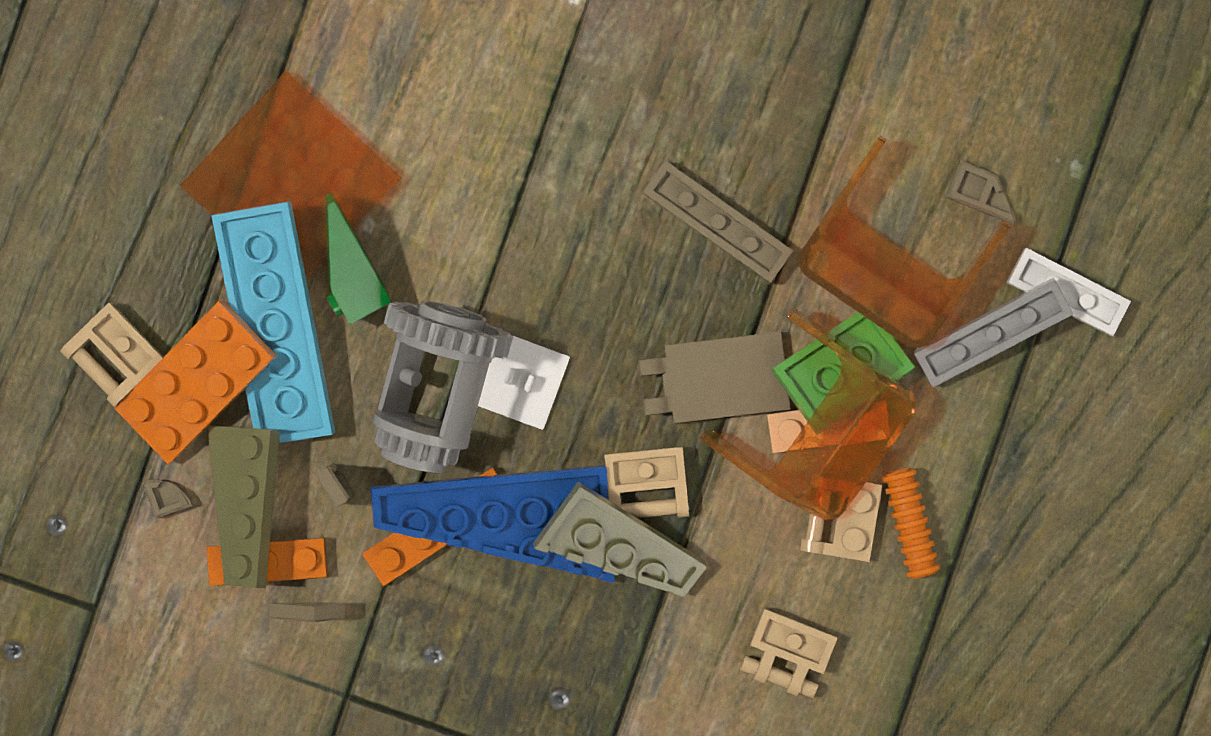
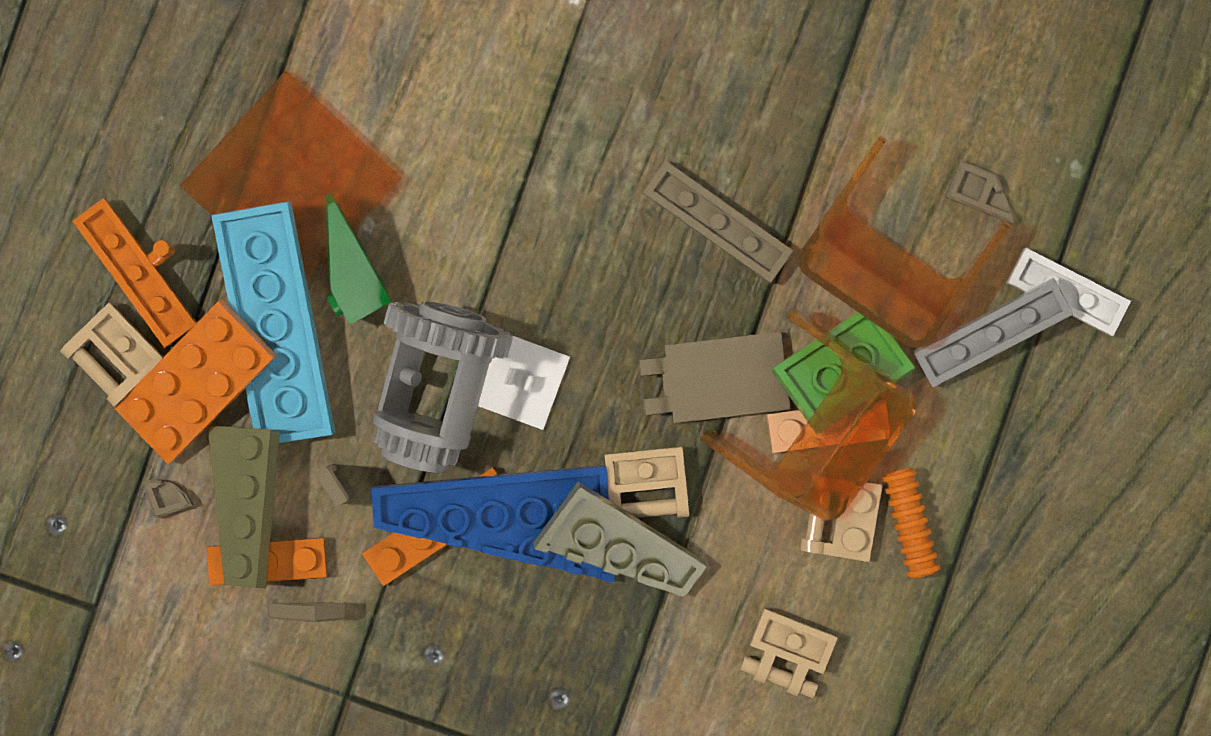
(136, 271): none -> orange plate

